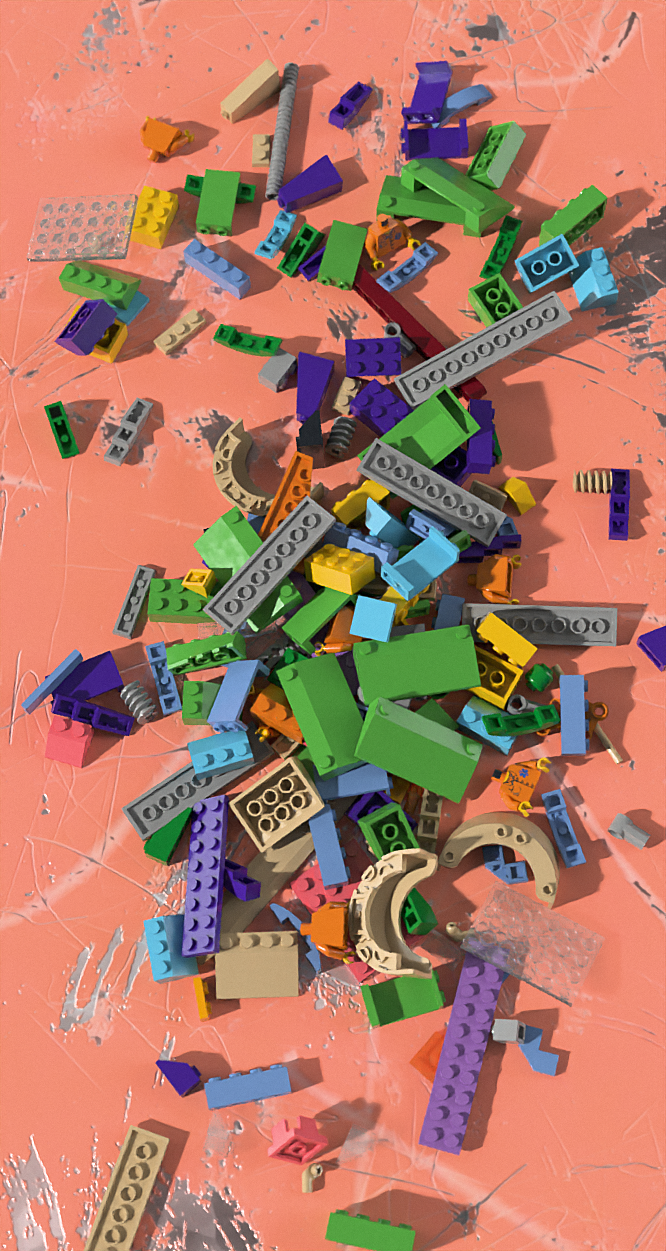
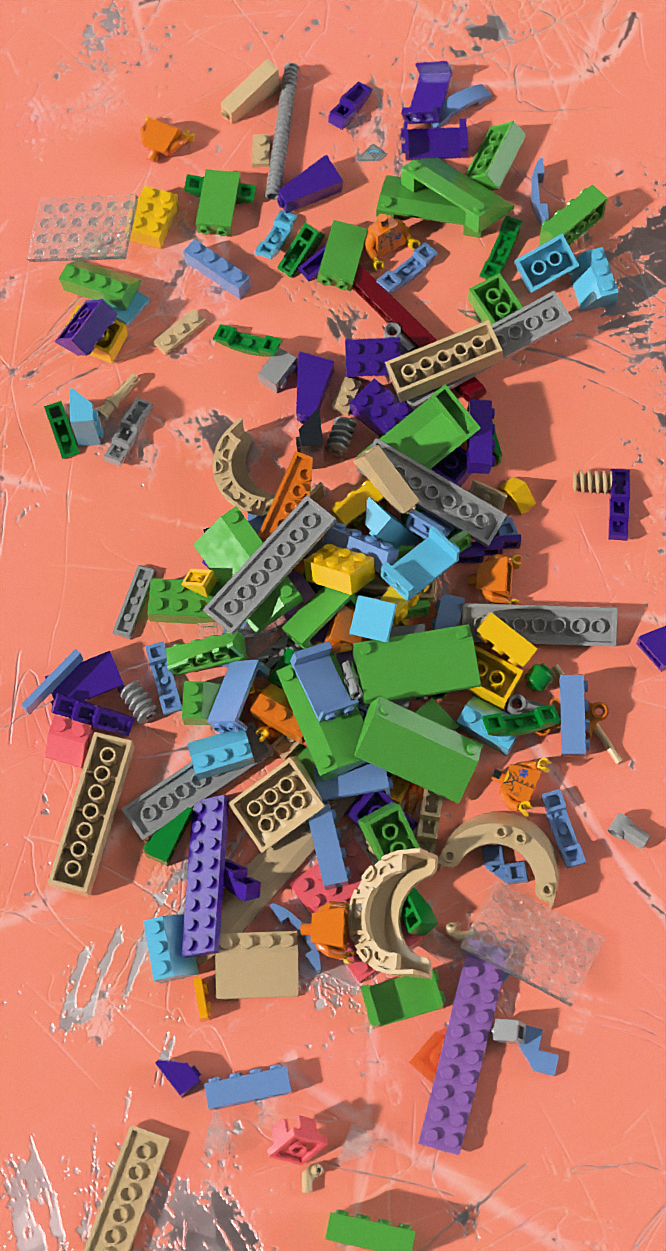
(84, 420): none -> medium azure slope
(91, 814): none -> tan brick
(112, 402): none -> tan pin
(322, 682): none -> medium blue panel
(352, 680): none -> light grey pin
(372, 153): none -> light grey sticker
(386, 479): none -> tan slope
(444, 361): none -> tan brick
(539, 209): none -> medium blue slope

